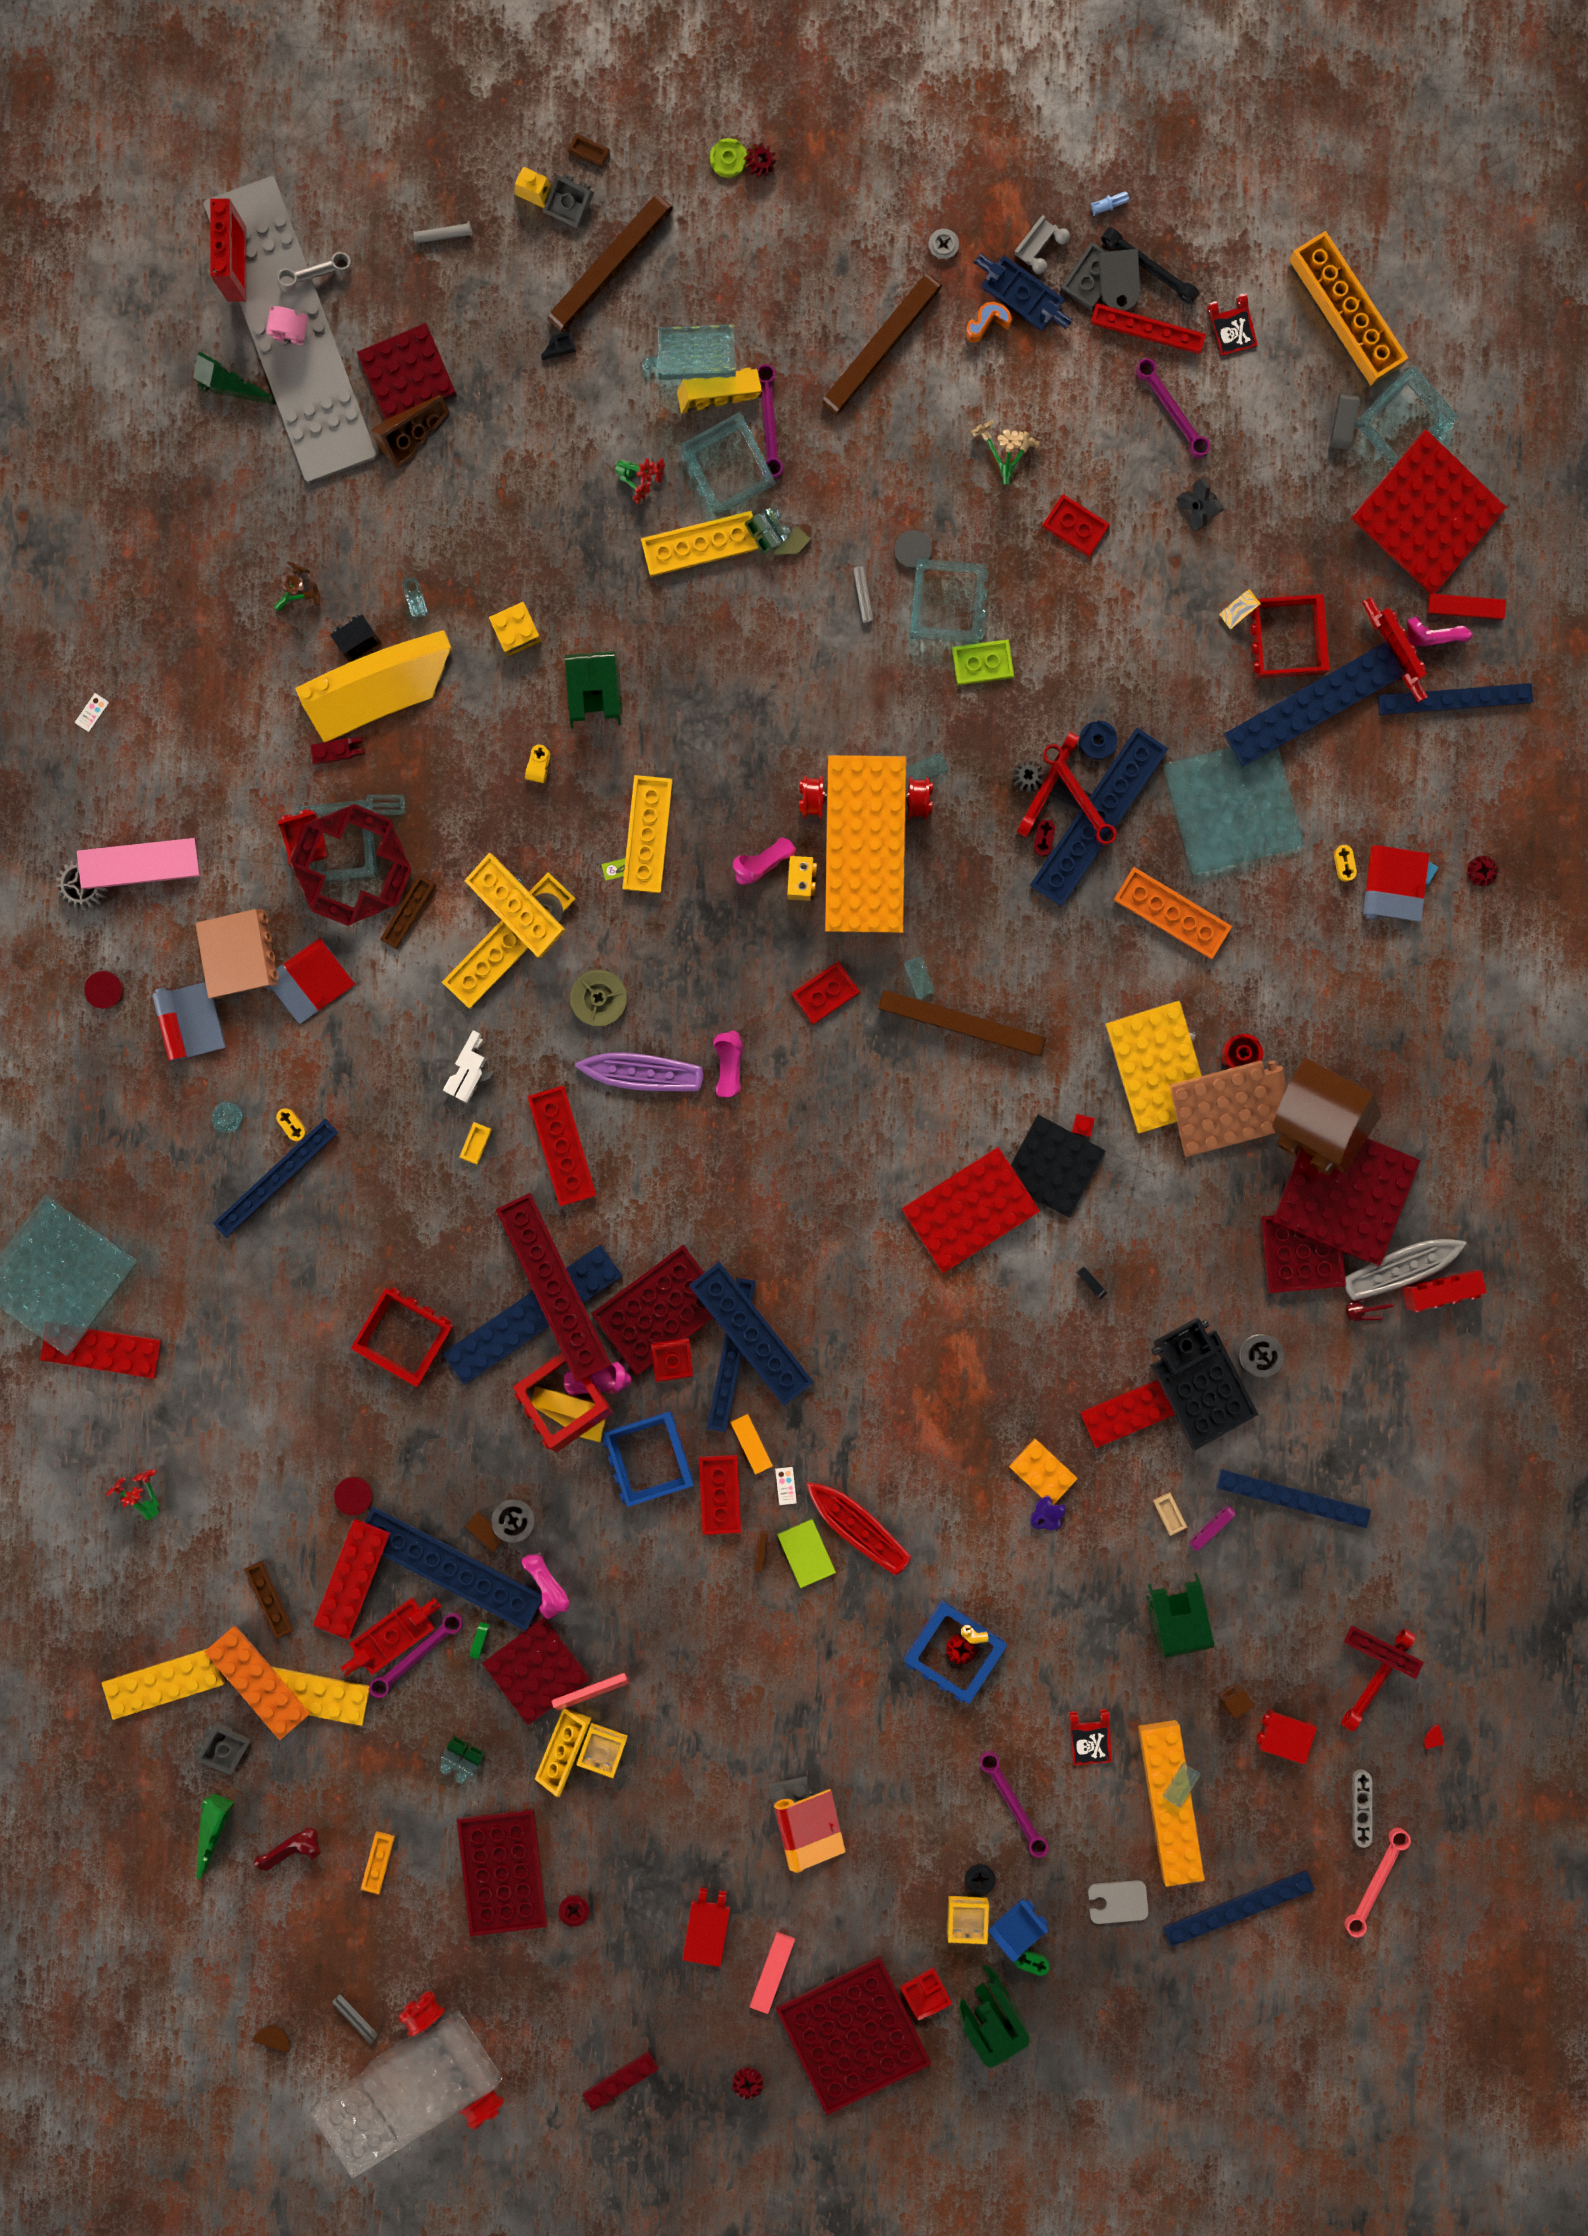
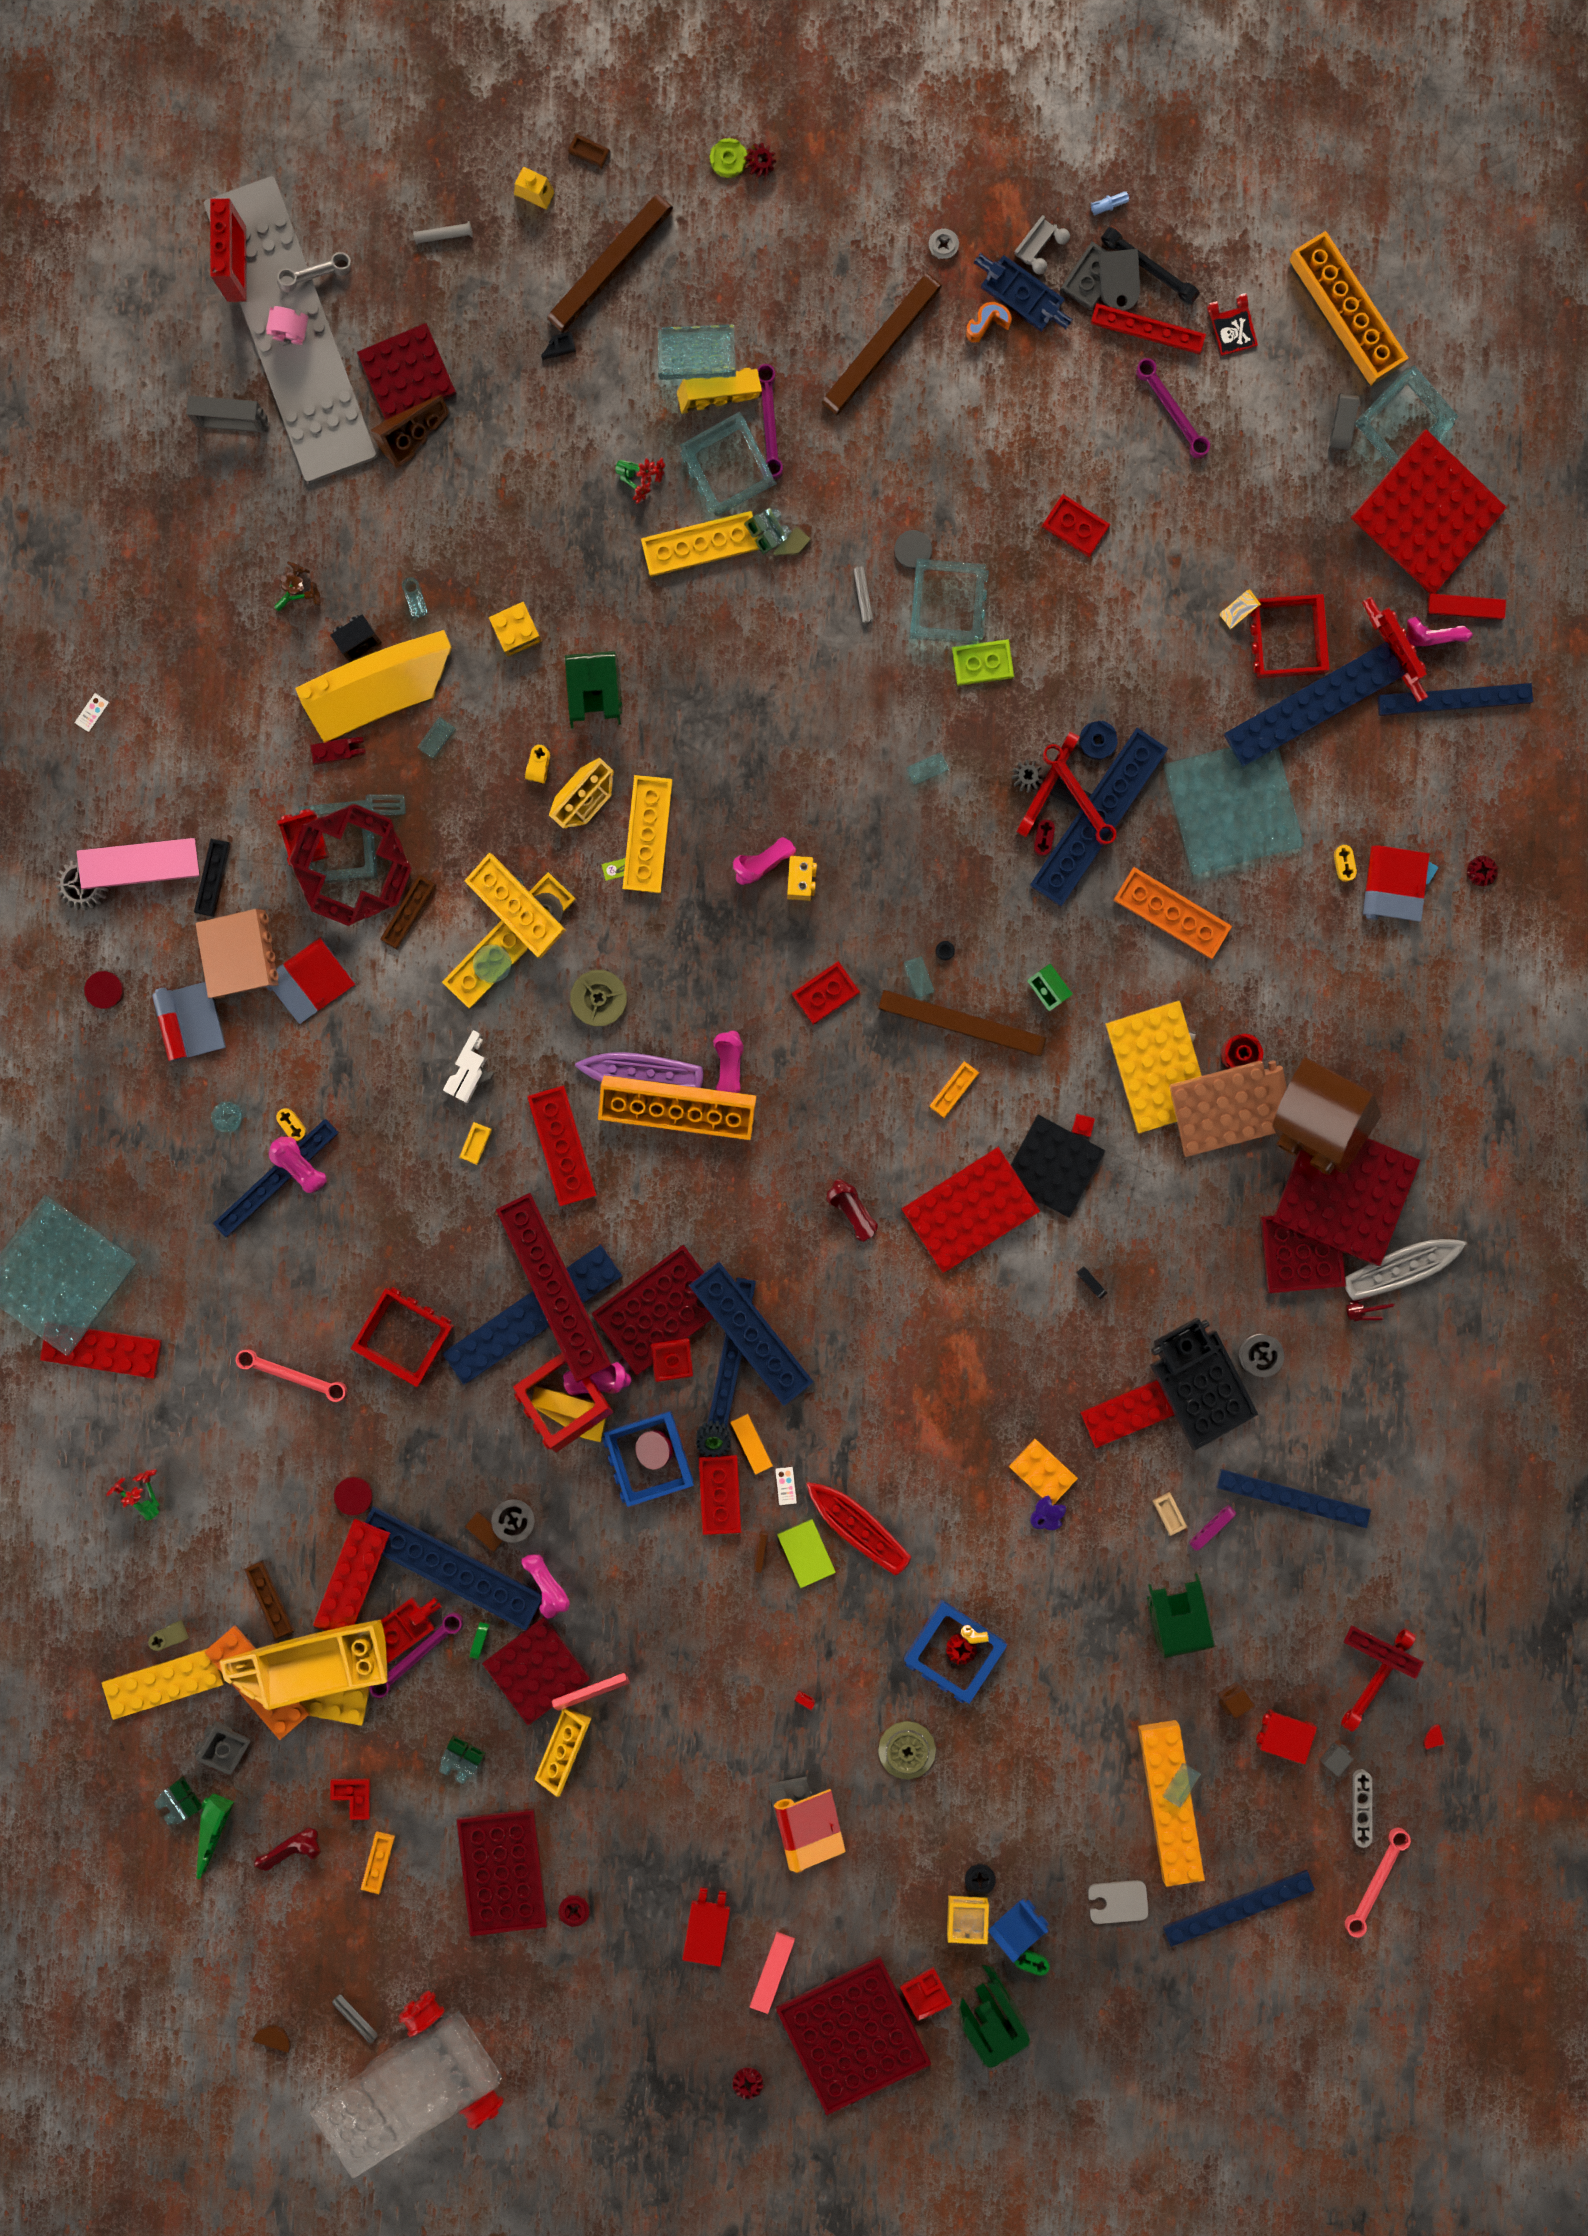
(170, 1635): none -> olive piece
(170, 1798): none -> hips
(212, 877): none -> black tile
(215, 378): dark green wedge -> none
(226, 414): none -> dark grey piece
(286, 1154): none -> dark pink hair
(291, 1375): none -> coral piece
(311, 1665): none -> yellow slope
(357, 1792): none -> red plate
(436, 738): none -> clear light blue tile
(492, 963): none -> clear light blue tile
(568, 200): dark grey plate -> none
(583, 795): none -> yellow wedge
(602, 1750): piece -> none
(620, 2081): dark red plate -> none
(650, 362): clear light blue arm -> none
(653, 1449): none -> tile
(676, 1107): none -> light orange brick
(713, 1446): none -> black bush
(804, 1700): none -> red tile
(845, 1198): none -> dark red hair
(865, 838): light orange piece -> none
(900, 1737): none -> olive piece
(945, 950): none -> black tile
(954, 1089): none -> light orange tile
(1009, 441): tan plant -> none
(1014, 1804): magenta piece -> none
(1049, 987): none -> green brick
(1090, 1740): flag -> none
(1201, 503): black plant -> none
(1336, 1758): none -> dark grey brick
(1444, 1290): red wedge -> none

